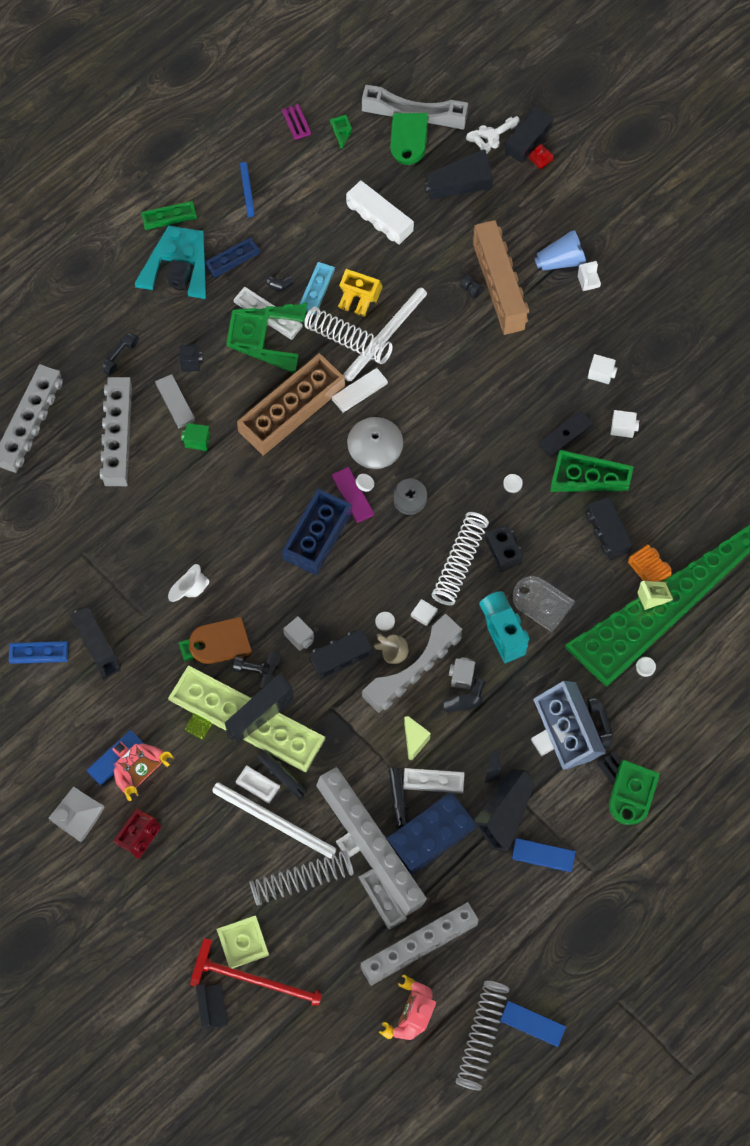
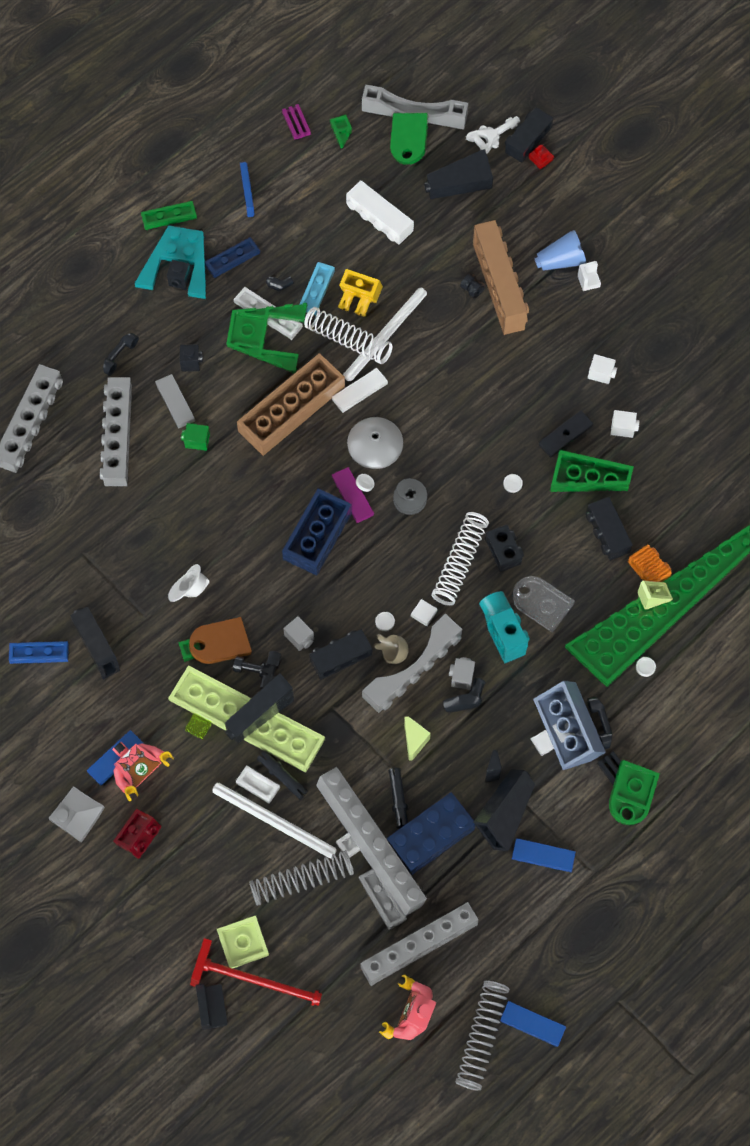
(433, 780): white tile -> none

